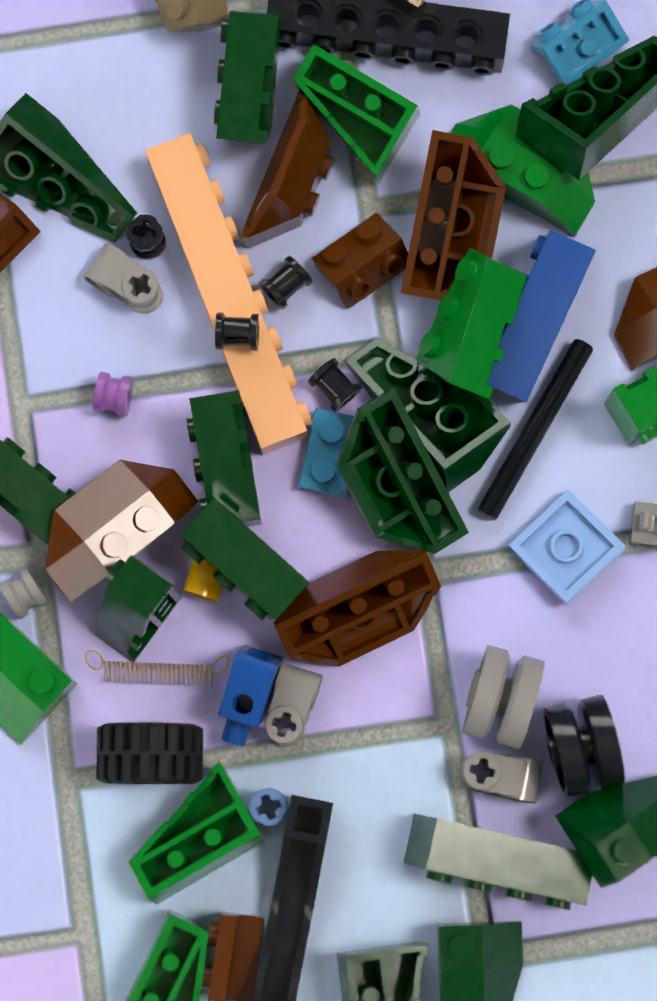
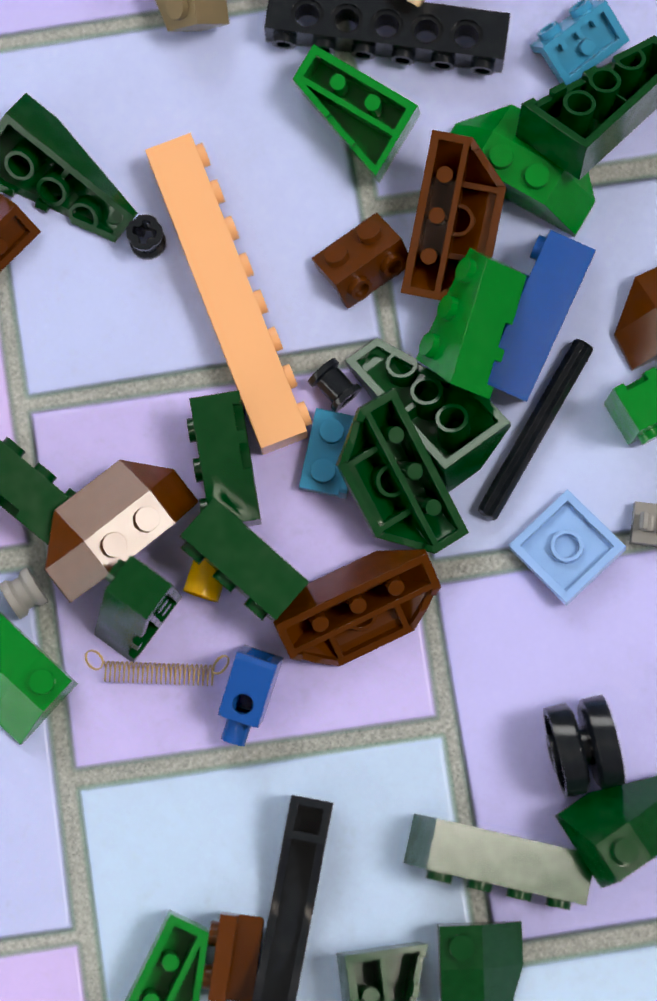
(113, 394): medium lavender wheel -> none
(120, 275): light grey piece -> none
(149, 753): black tyre -> none
(197, 839): green wedge -> none
(237, 331): black bush -> none
(247, 76): dark green wedge -> none
(280, 812): medium blue bush -> none
(286, 282): black bush -> none
(291, 177): reddish brown wedge -> none
(293, 697): light grey piece -> none
(496, 695): light grey wheel -> none
(509, 777): light grey piece -> none

